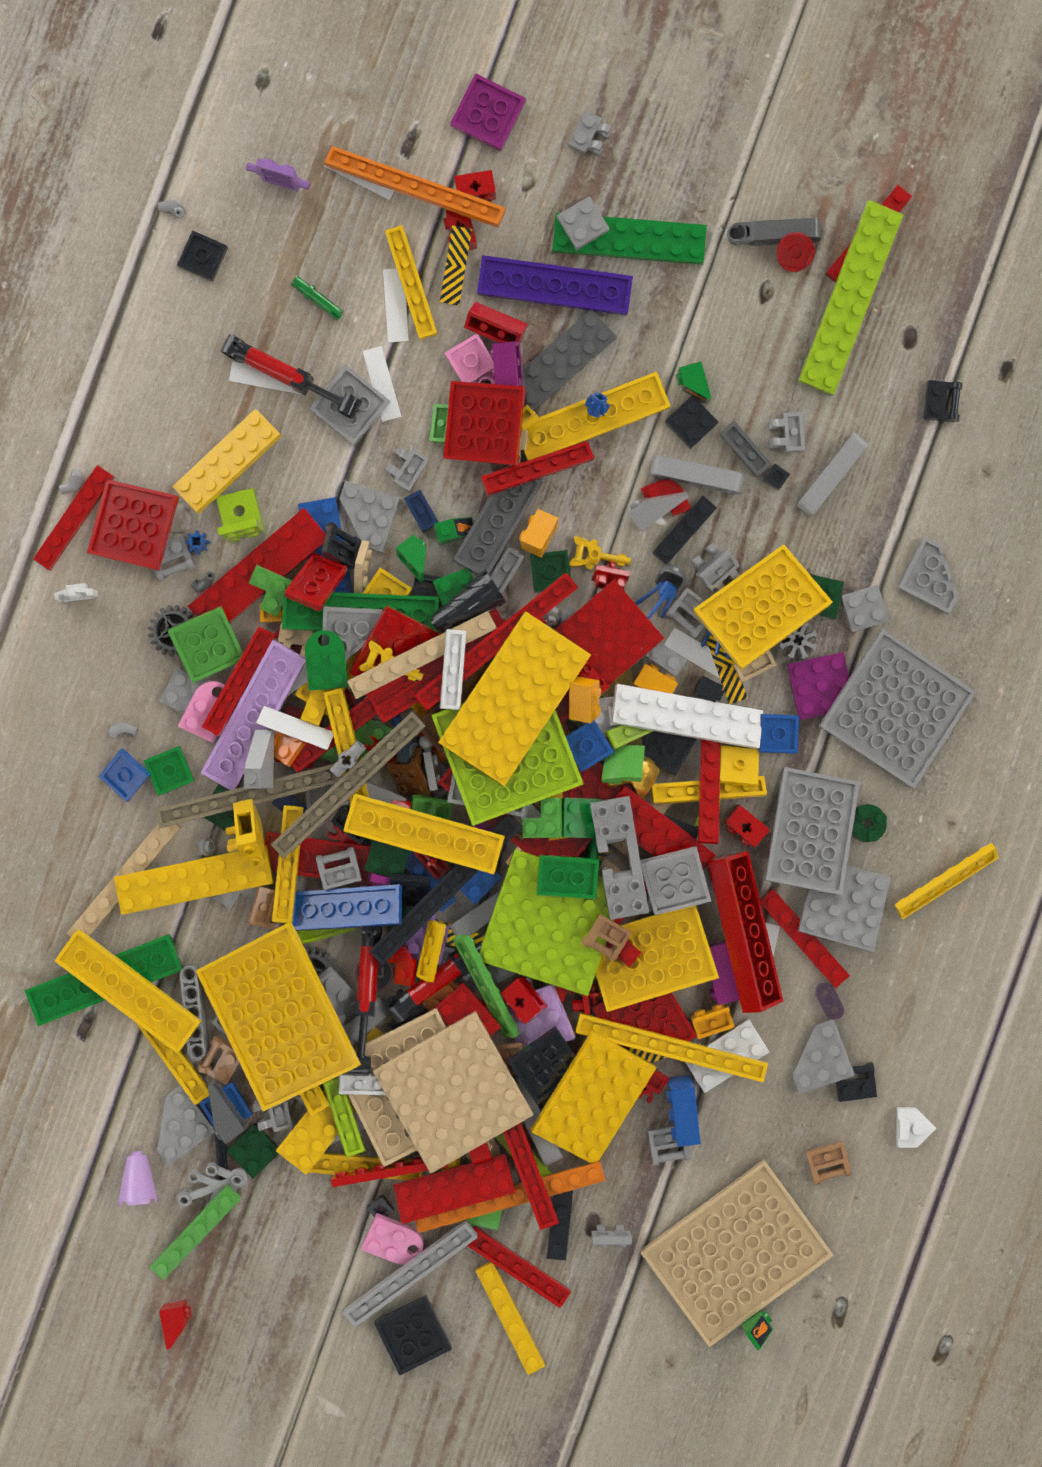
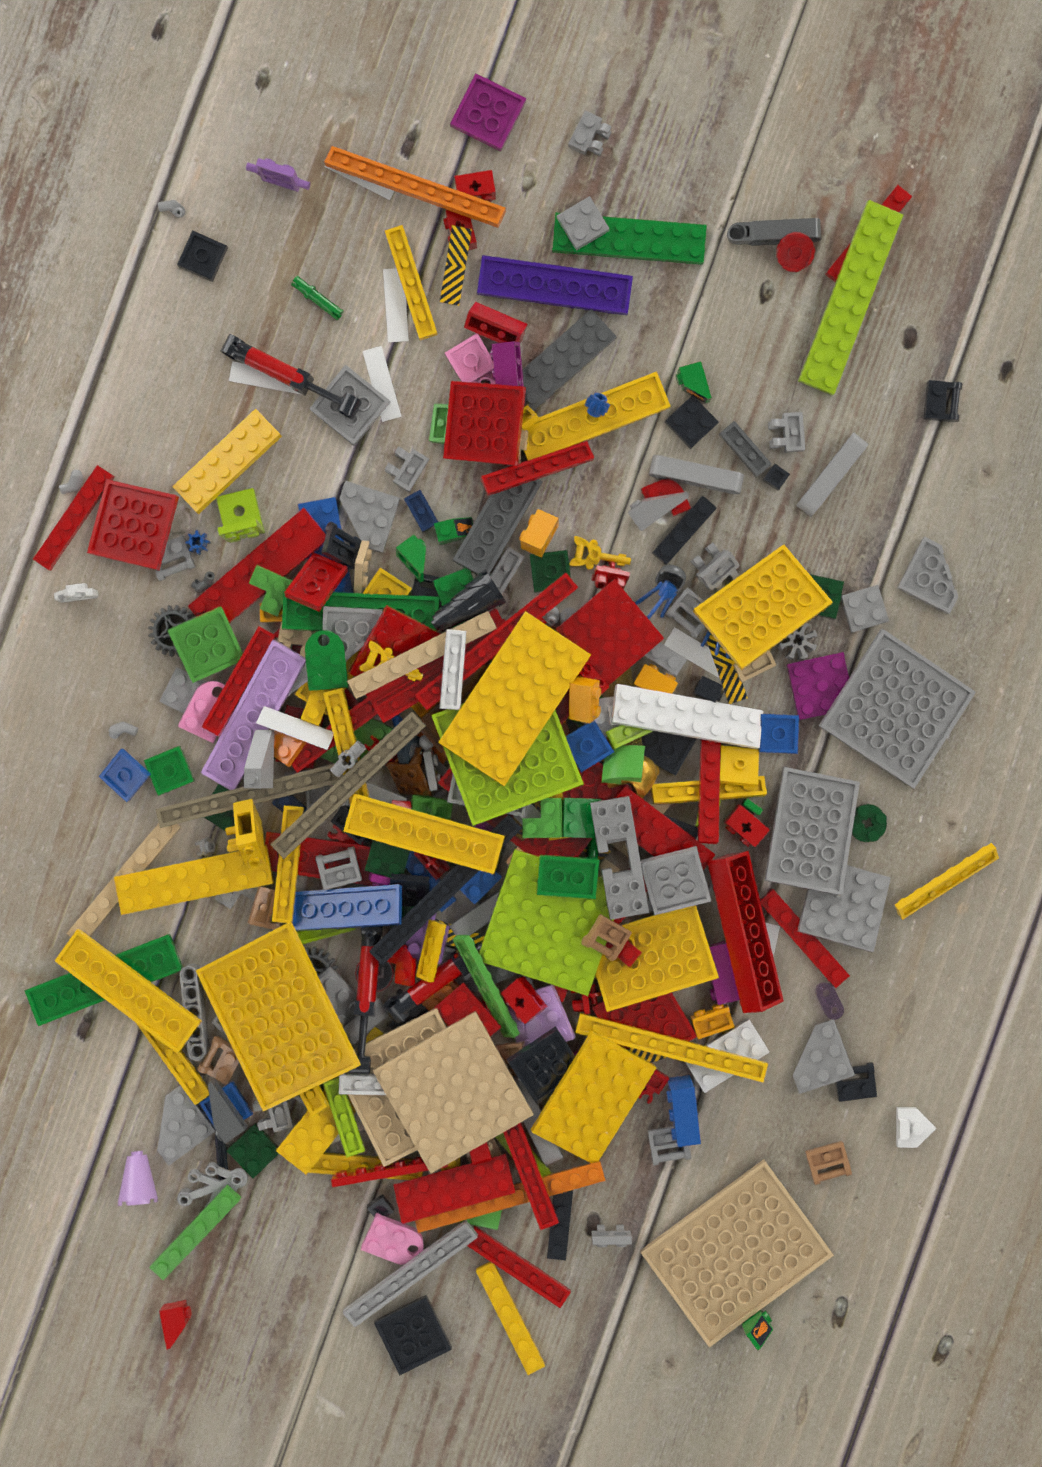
(748, 804): none -> green tile

